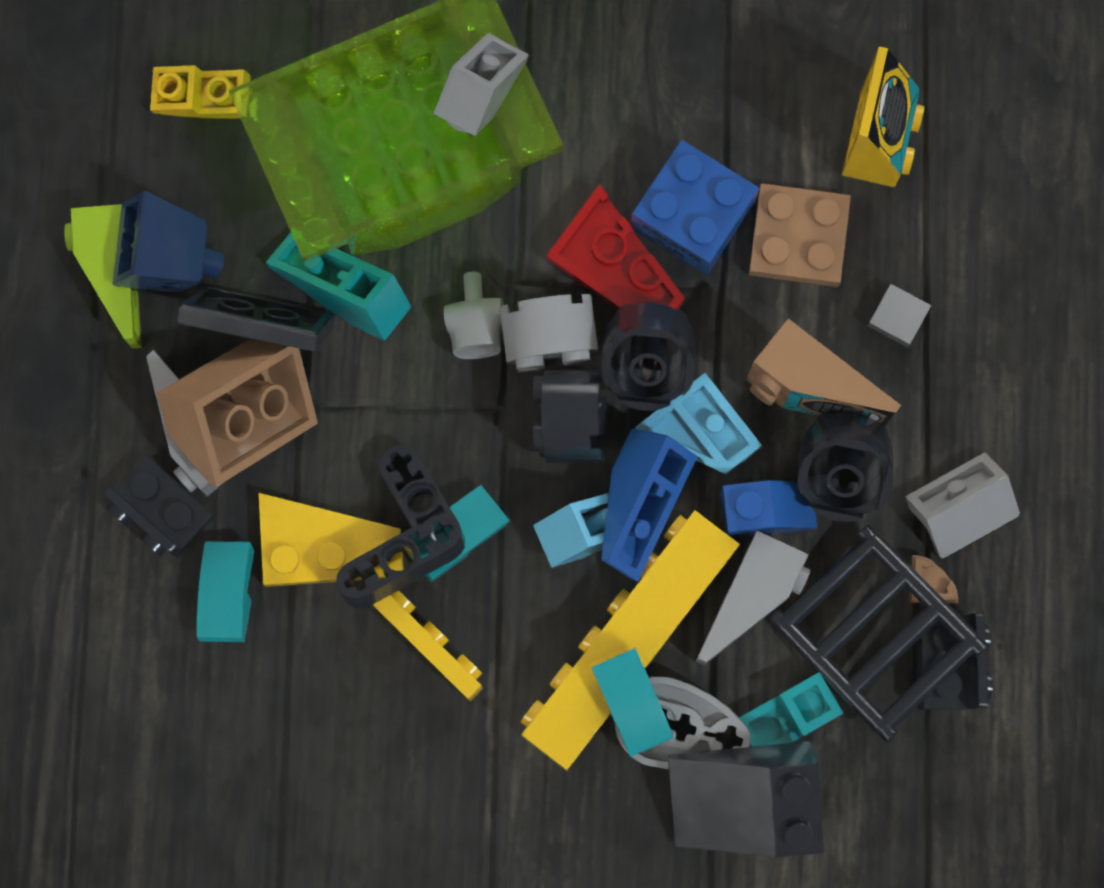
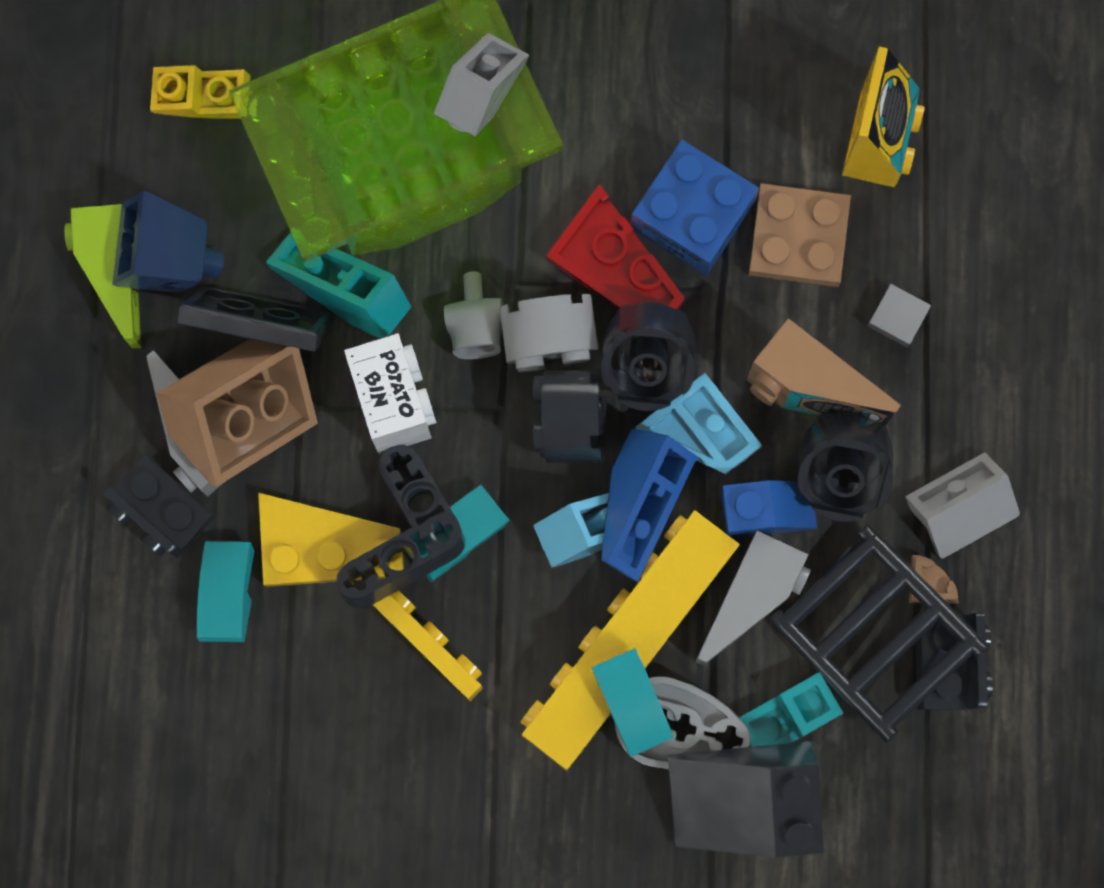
(386, 389): none -> white brick

